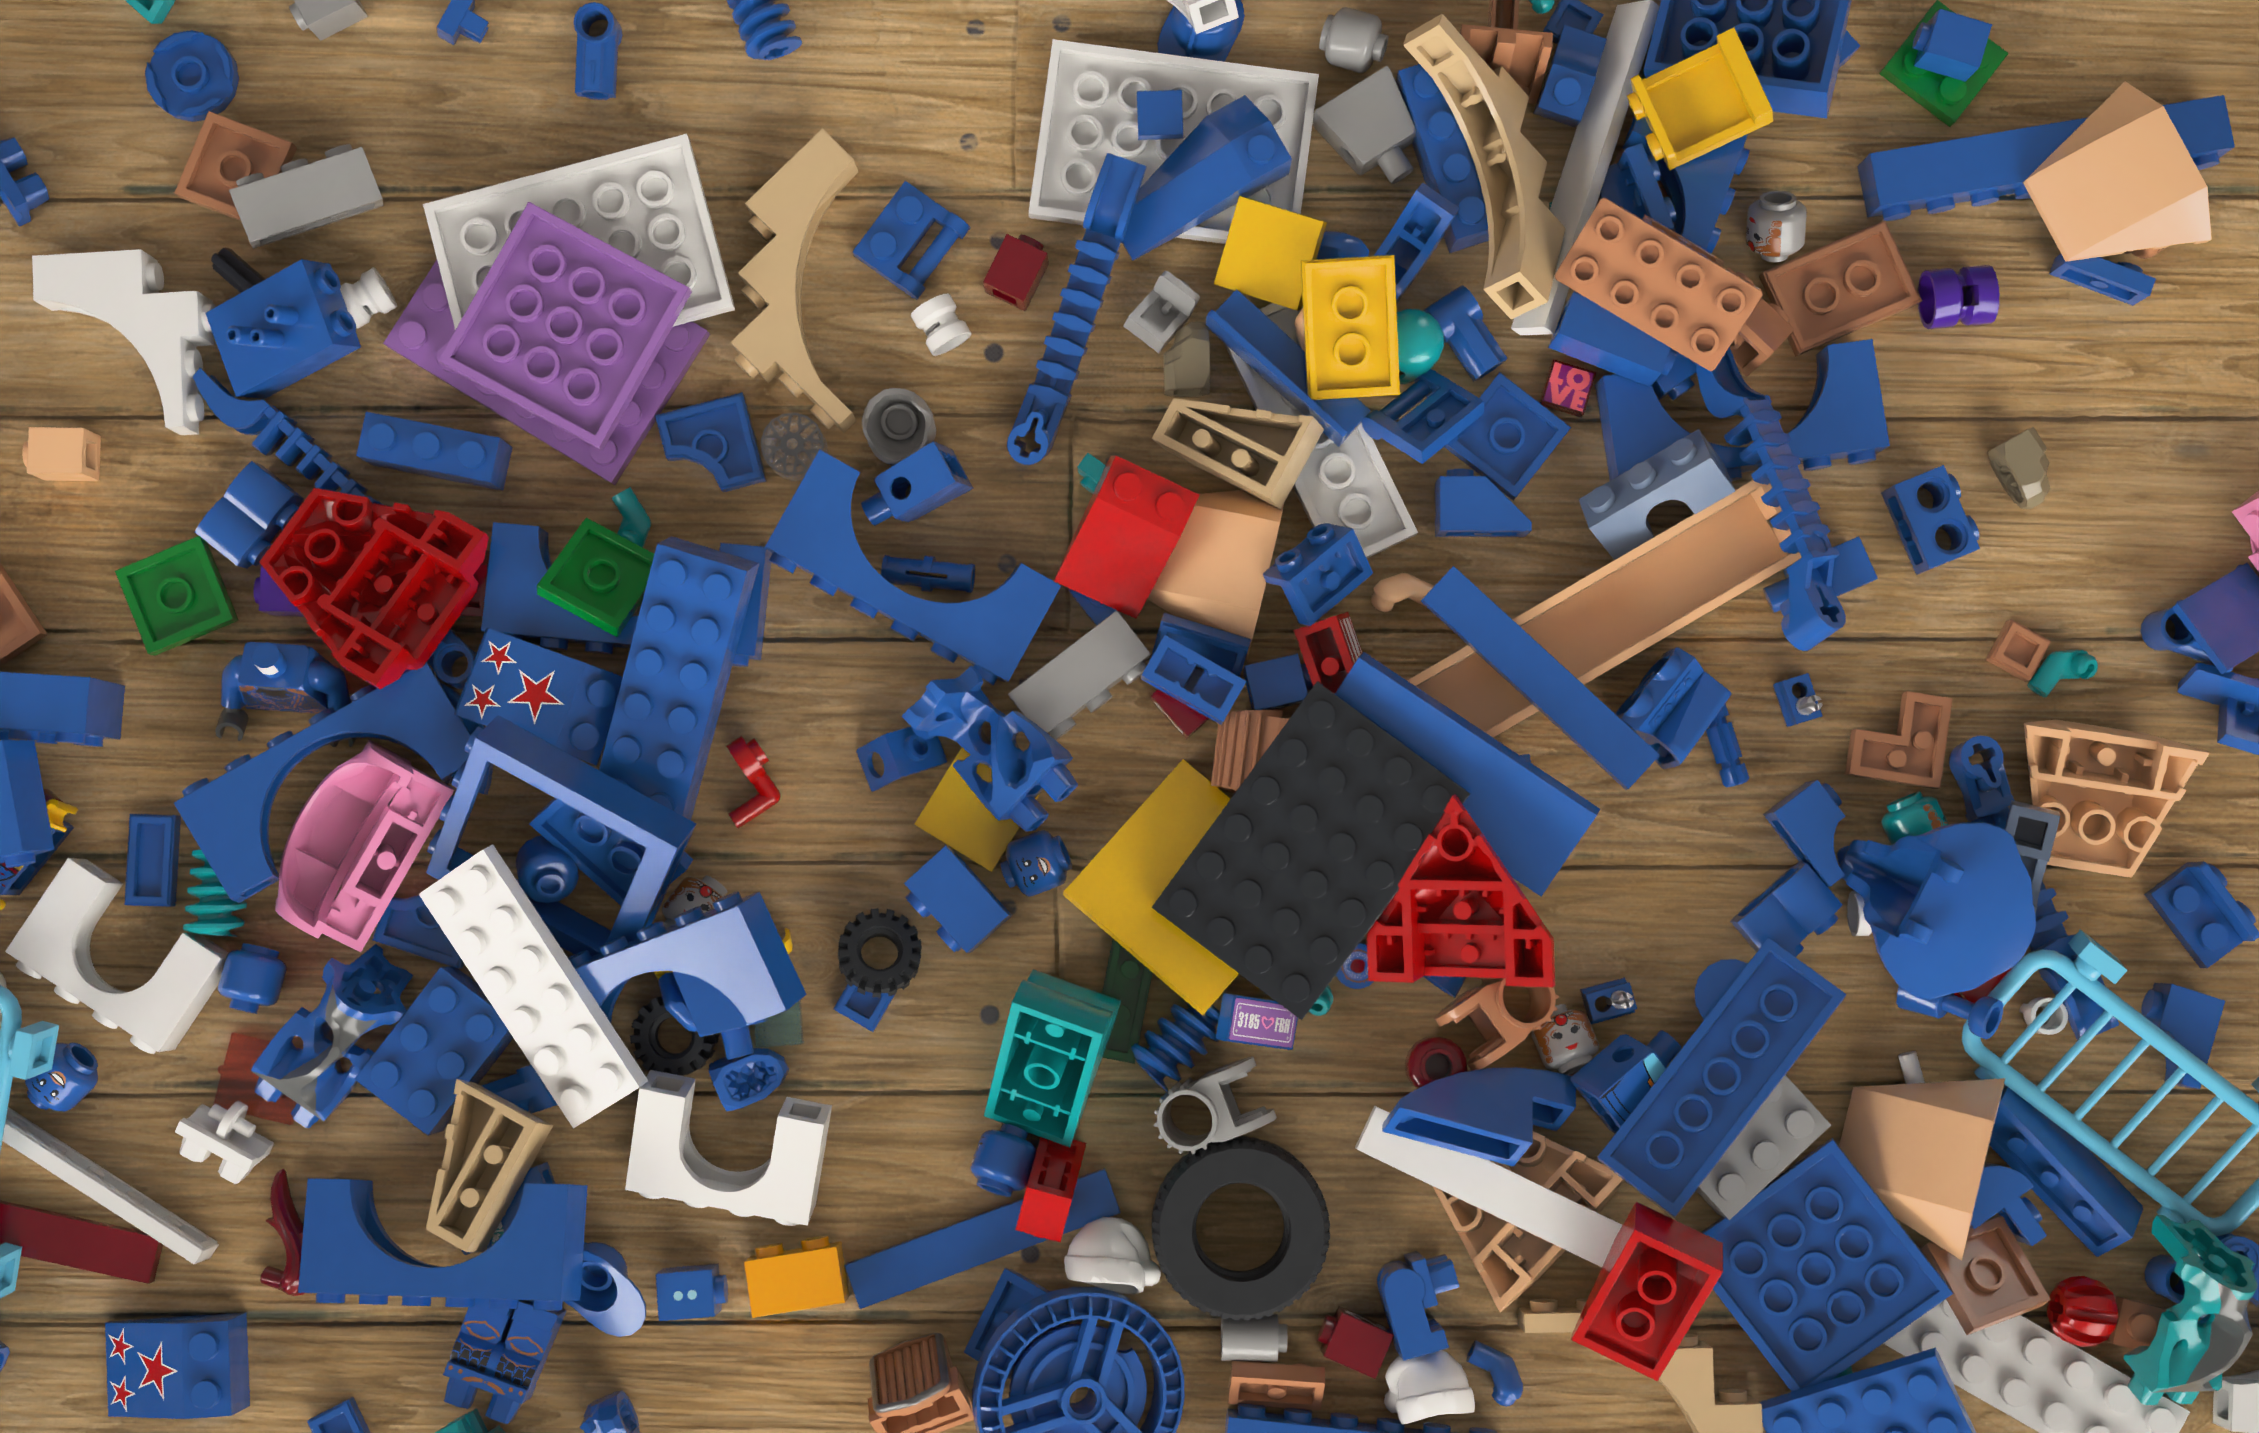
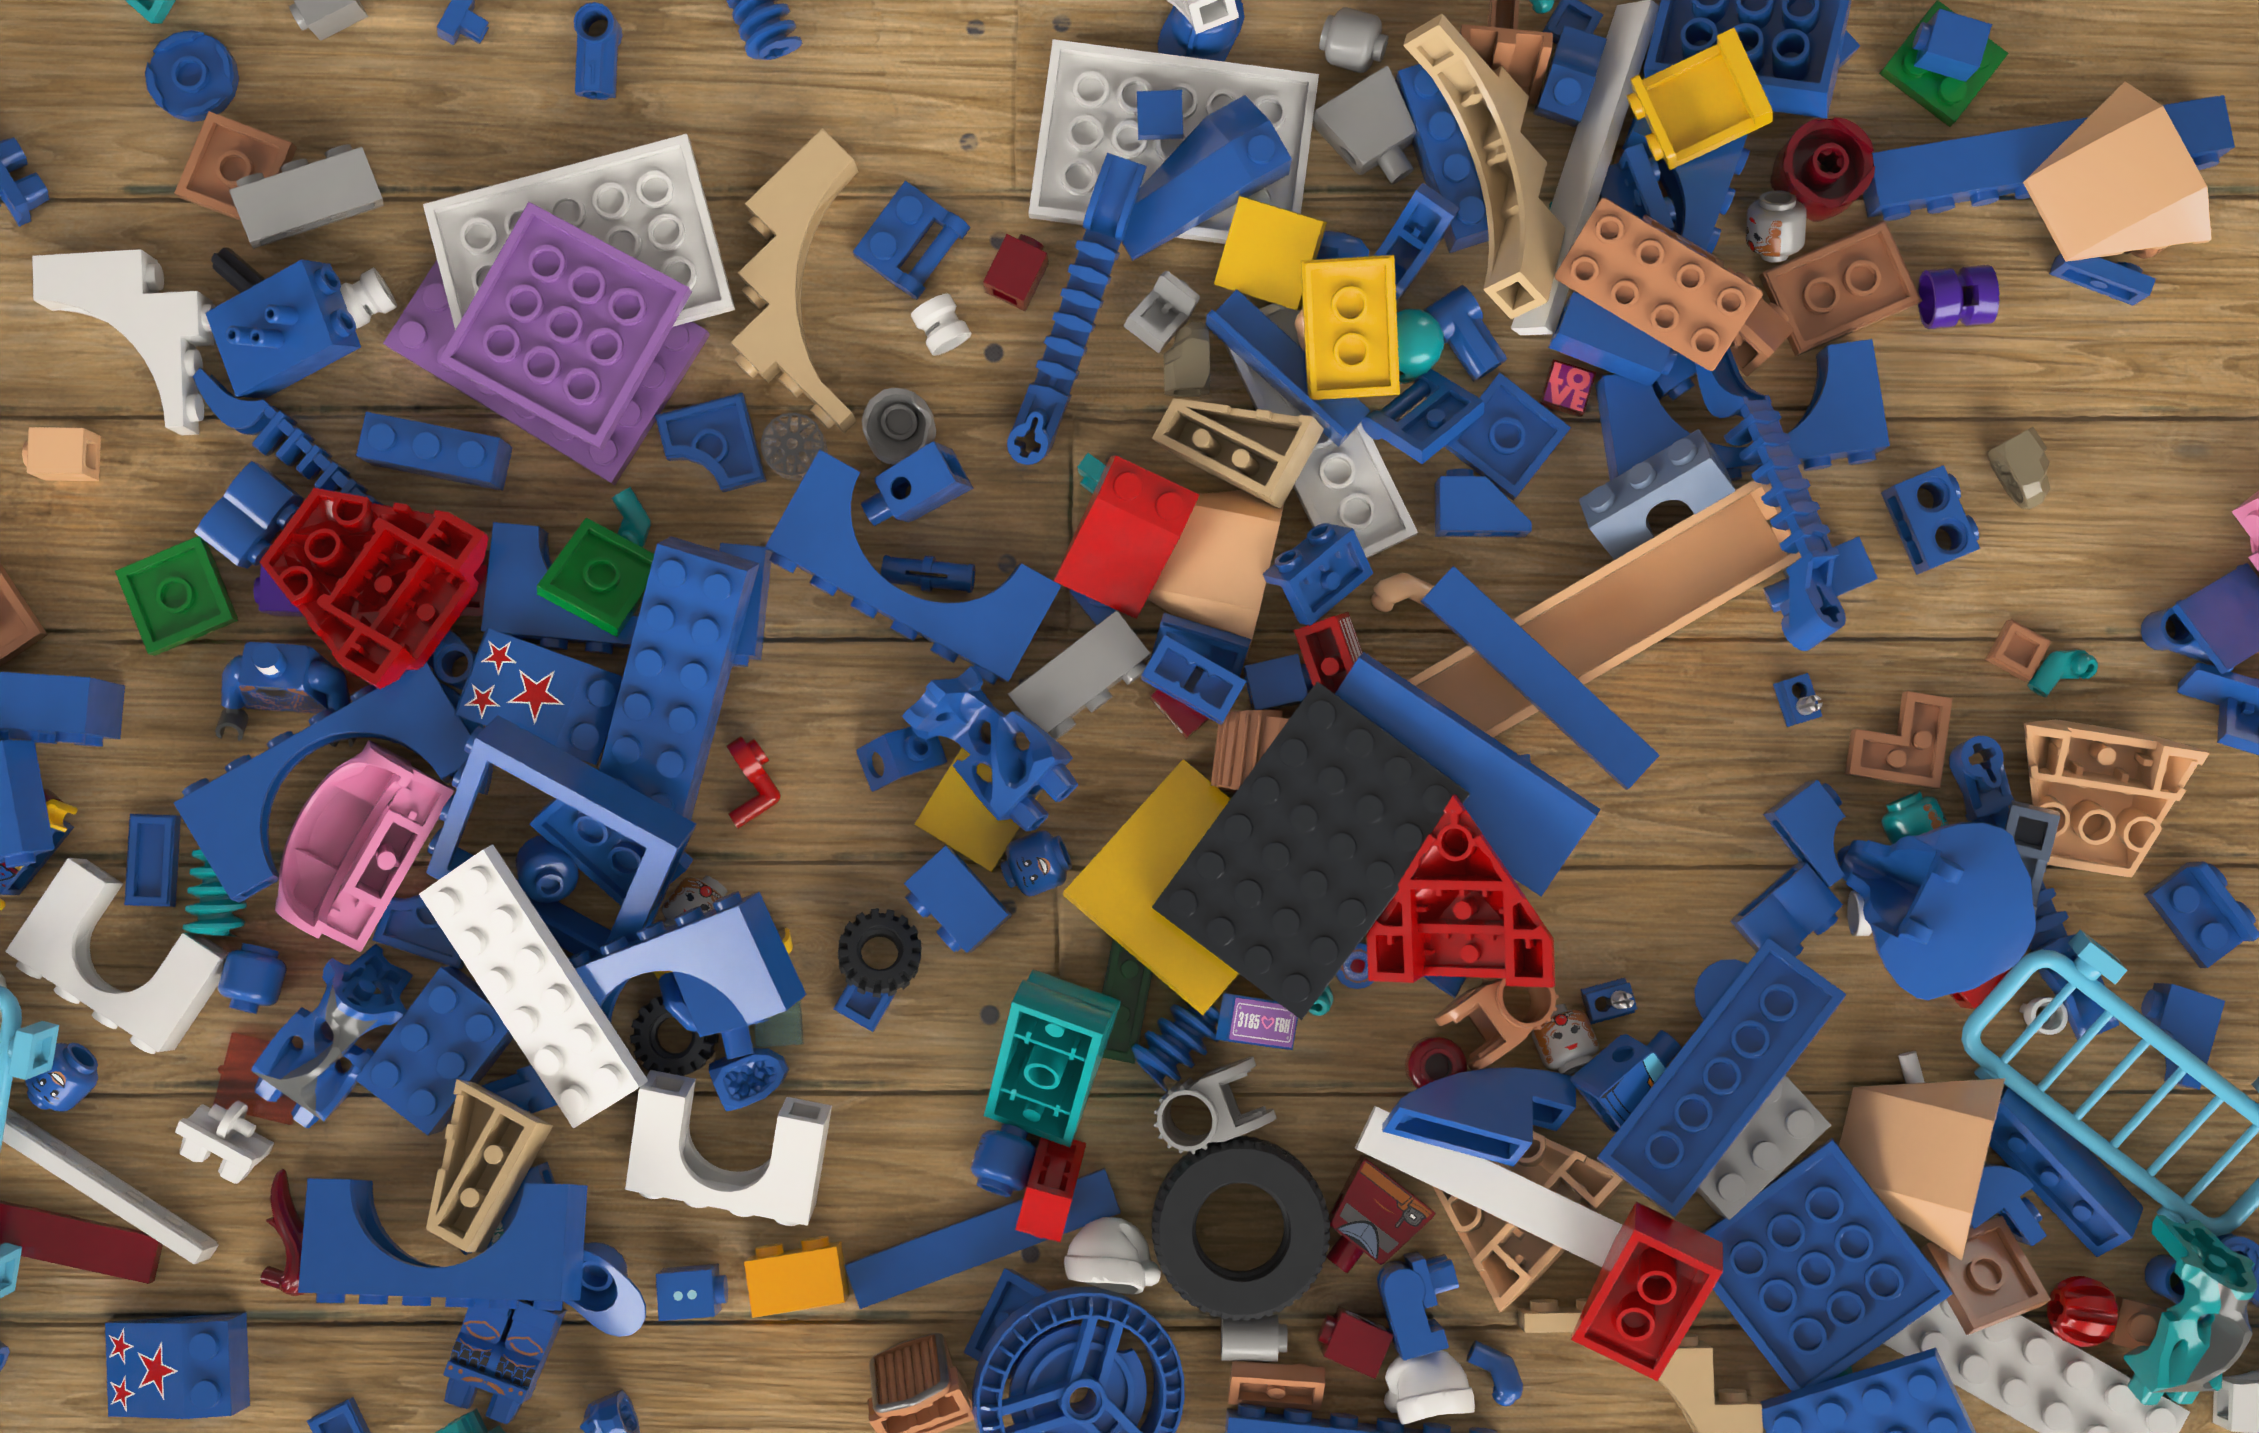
(1373, 1216): none -> dark red torso
(1673, 706): blue piece -> none
(1726, 750): blue axle -> none
(1839, 147): none -> dark red brick
(1982, 1015): blue piece -> none

